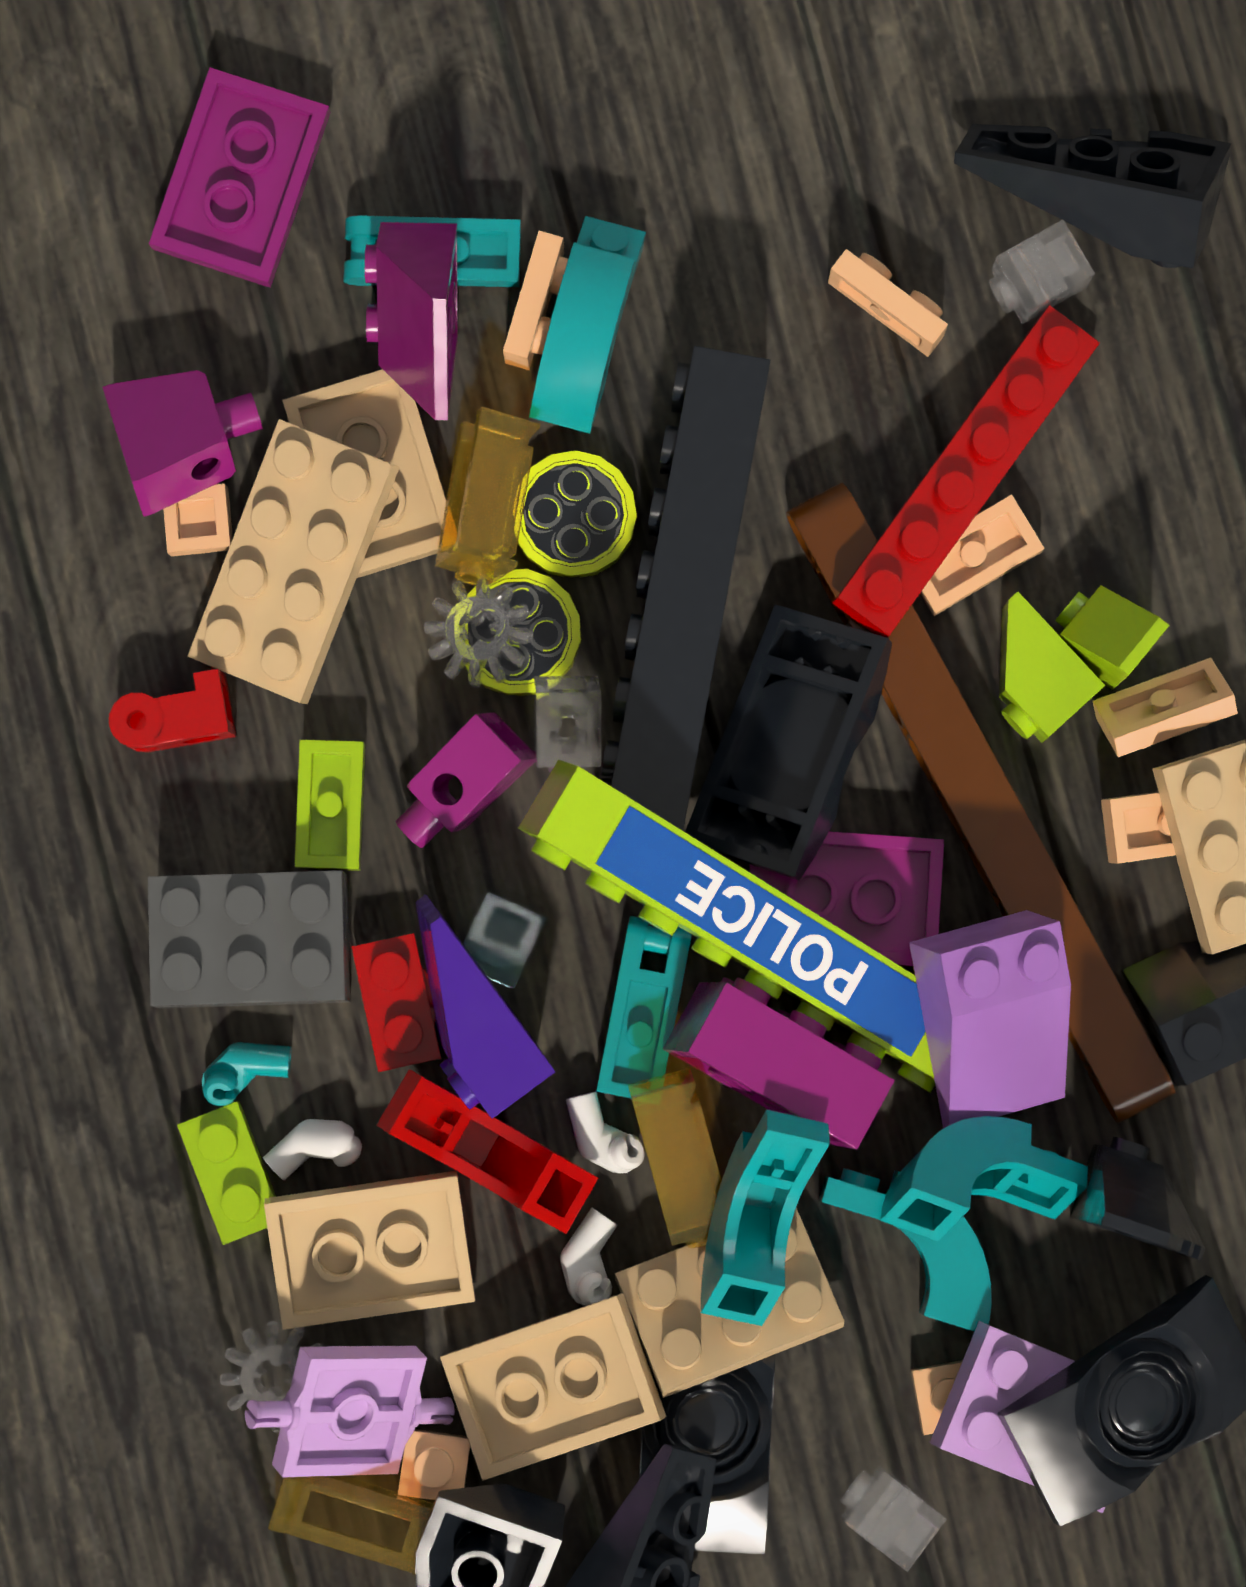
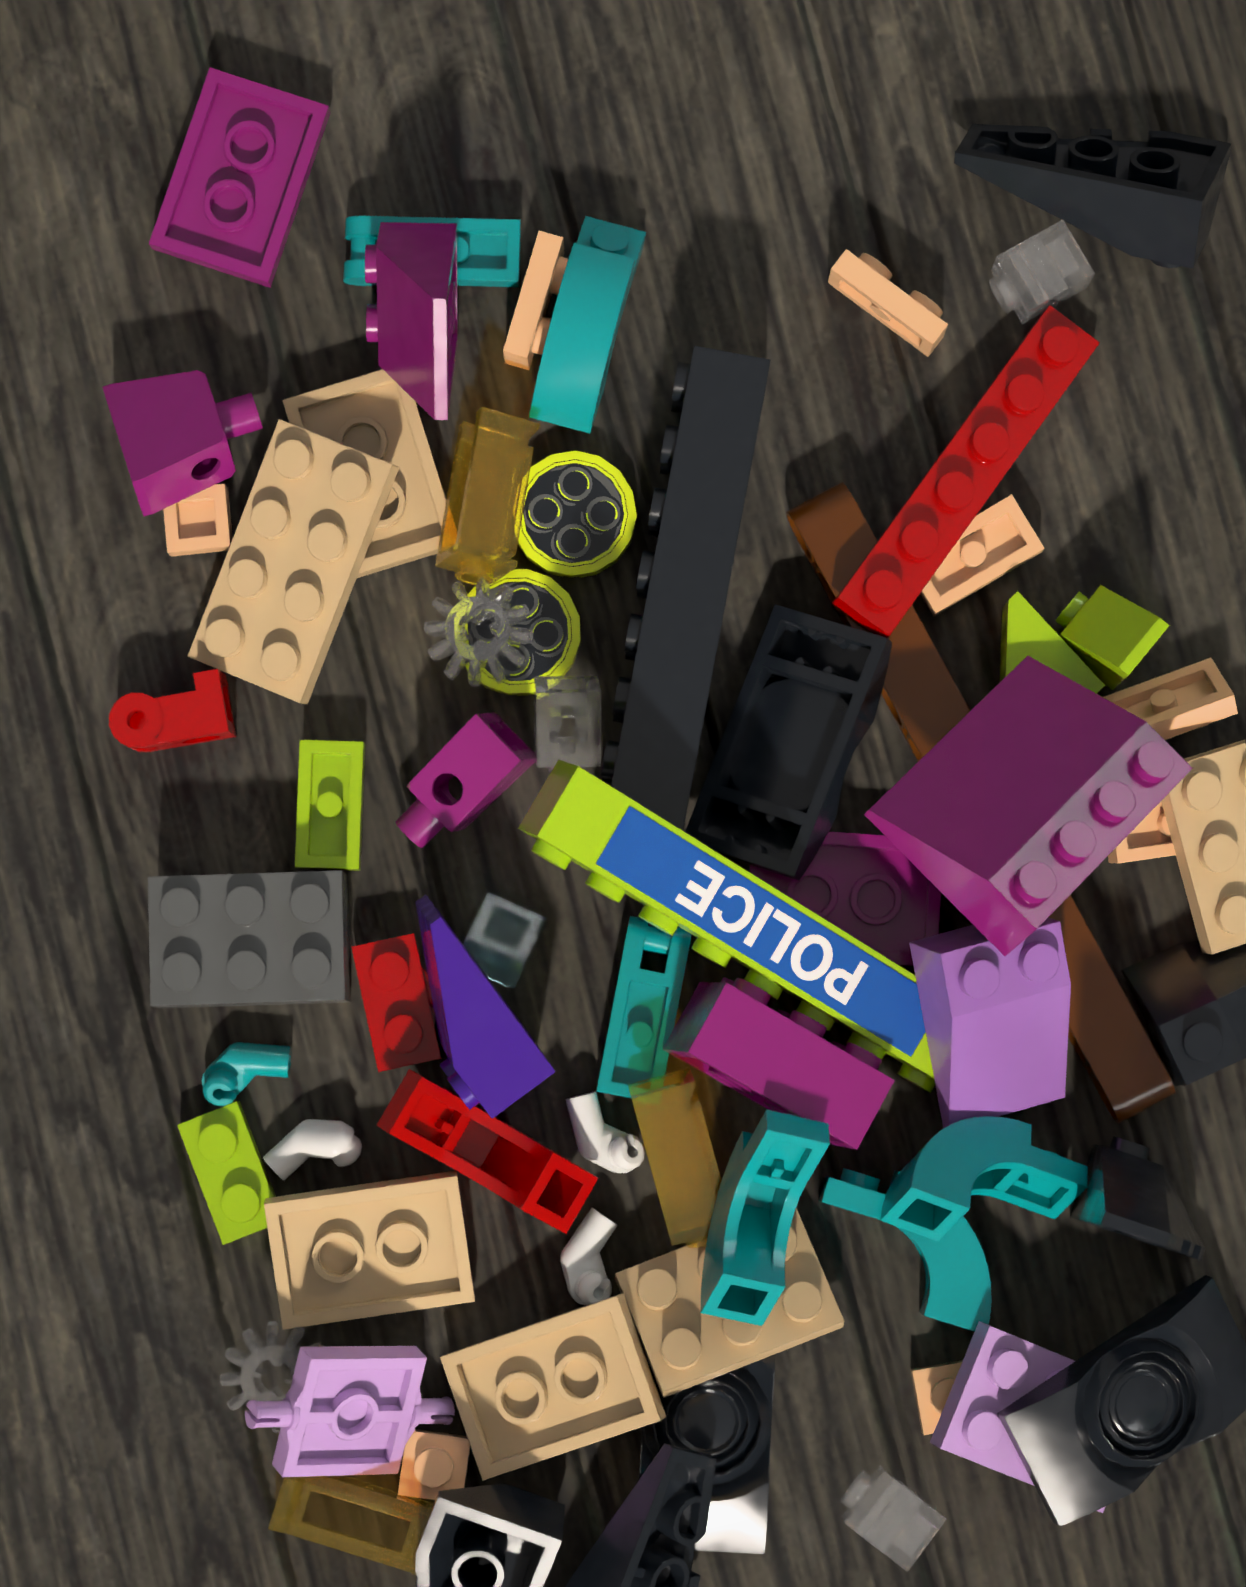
(1026, 799): none -> magenta slope

